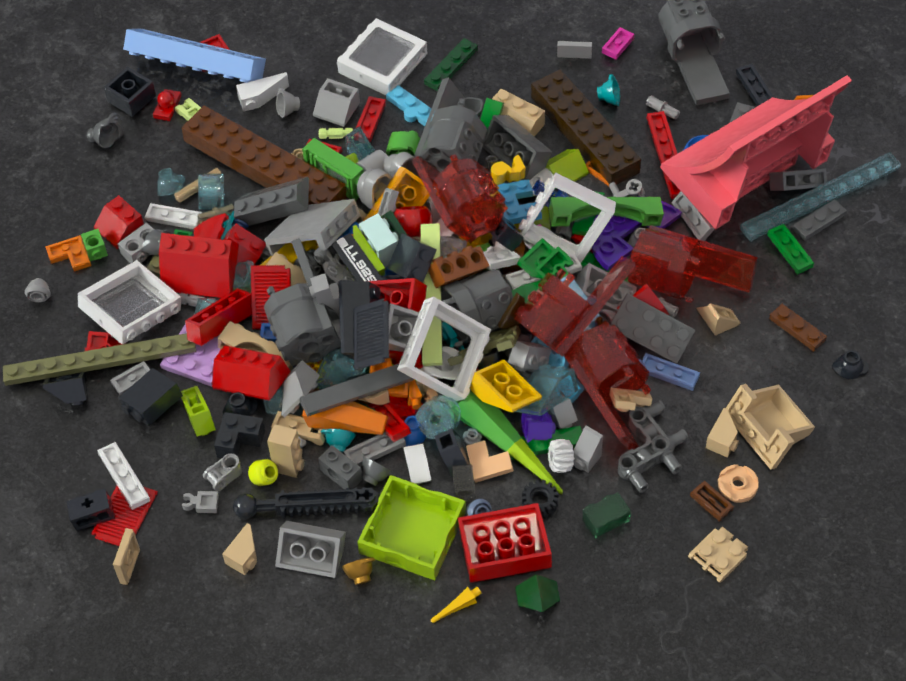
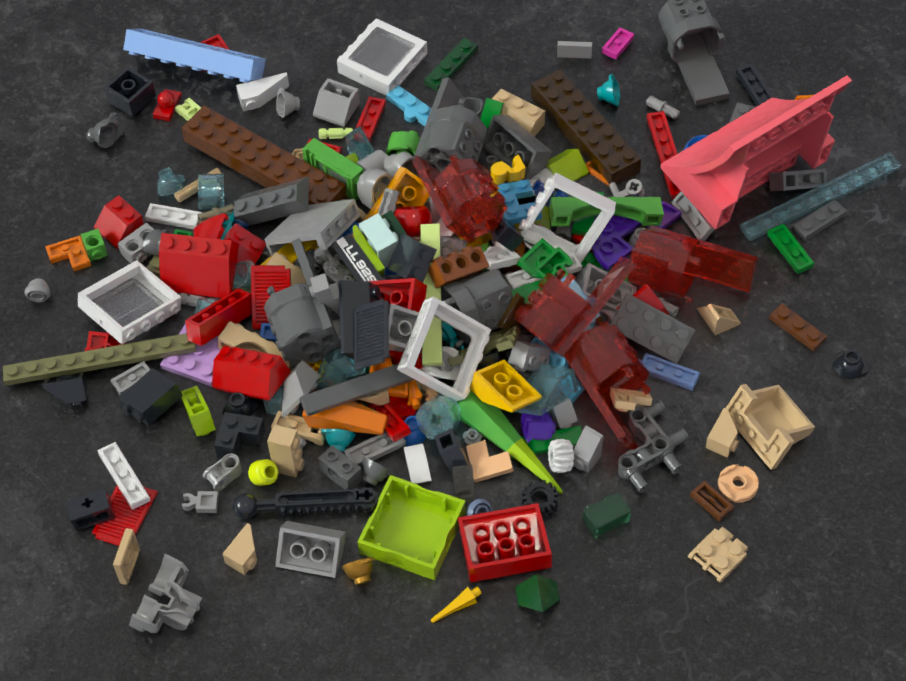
(181, 606): none -> light grey piece

